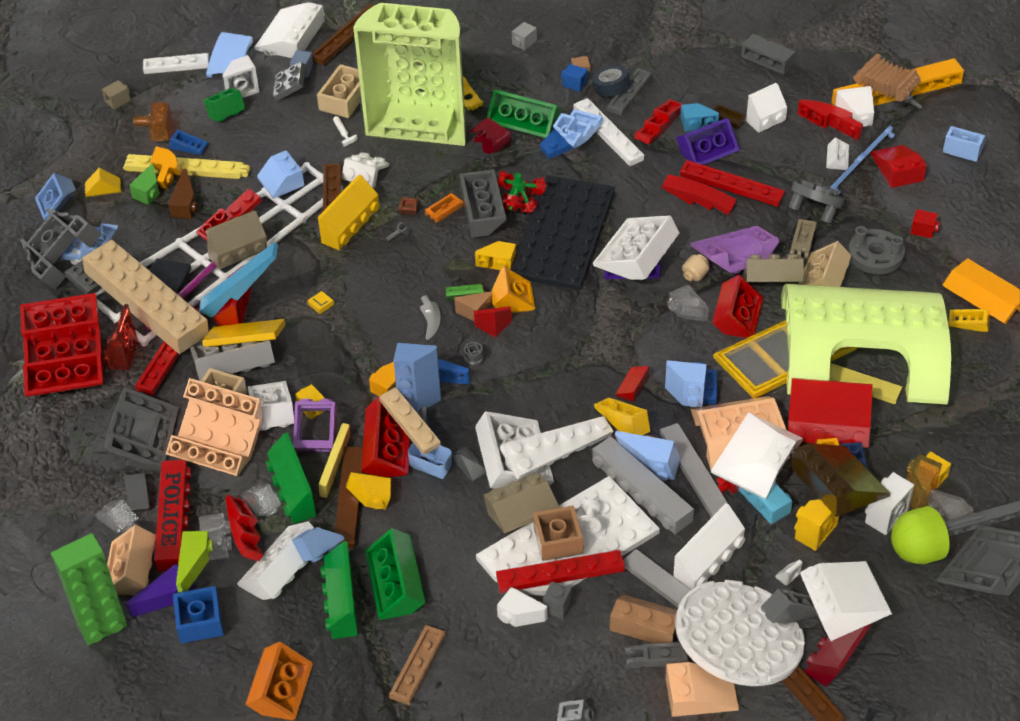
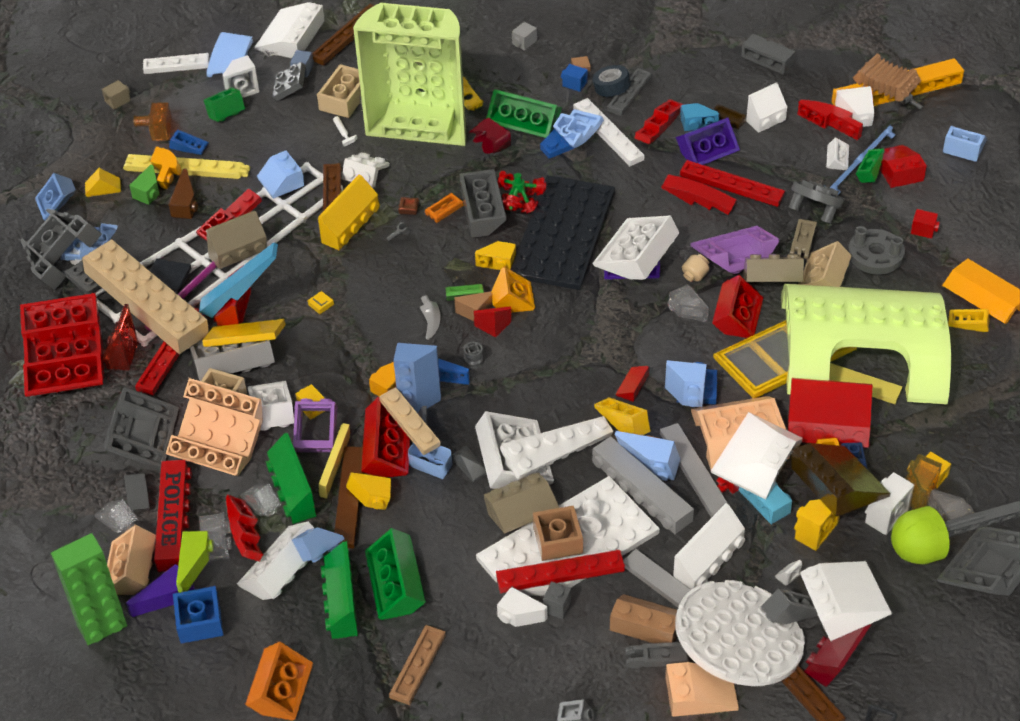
(870, 165): none -> green slope

